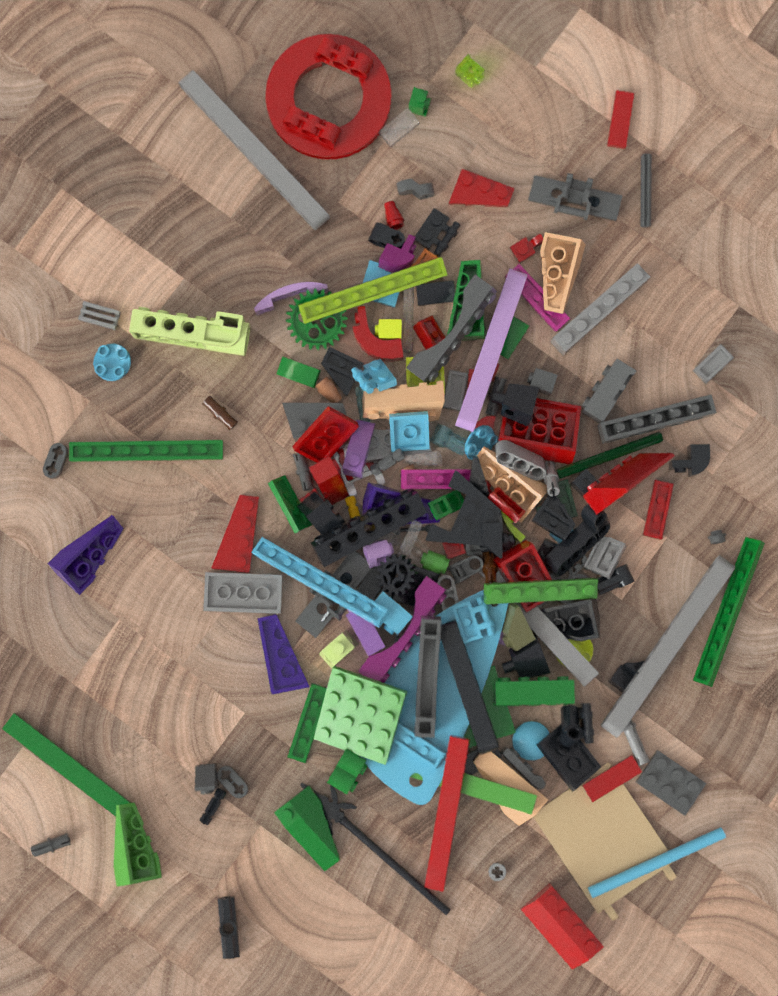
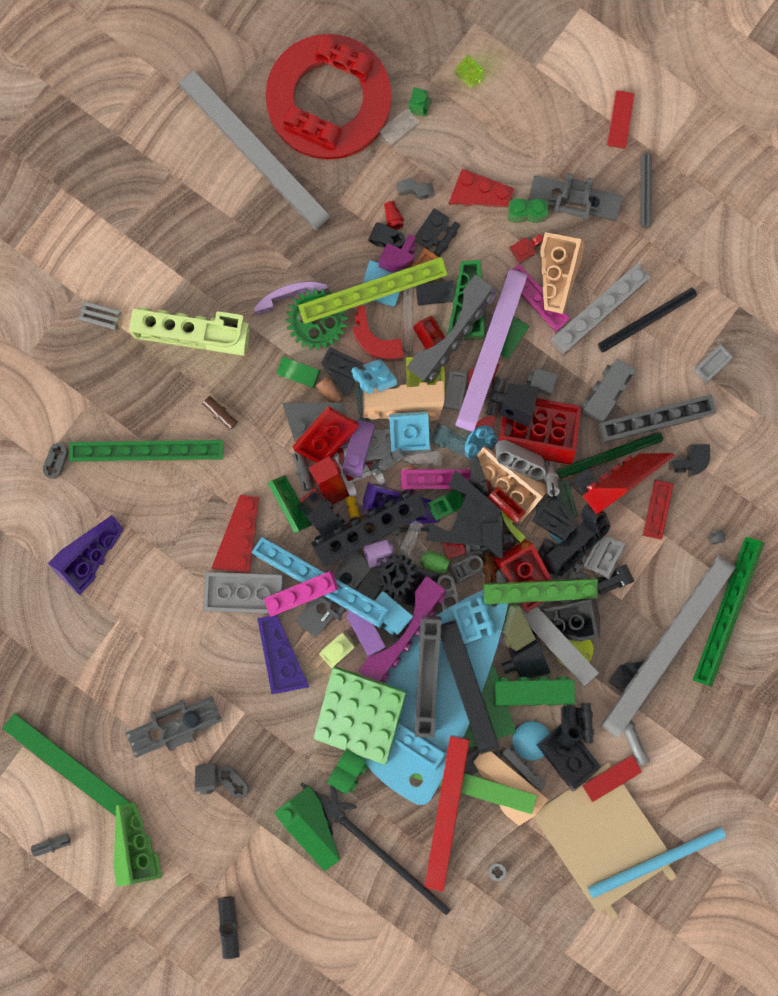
(112, 362): medium azure dish -> none
(177, 732): none -> dark grey piece
(212, 806): black axle -> none
(301, 593): none -> dark pink plate
(307, 724): green tile -> none
(389, 329): neon yellow brick -> none
(532, 211): none -> green brick
(562, 927): red slope -> none
(647, 319): none -> black axle
(671, 782): dark grey plate -> none

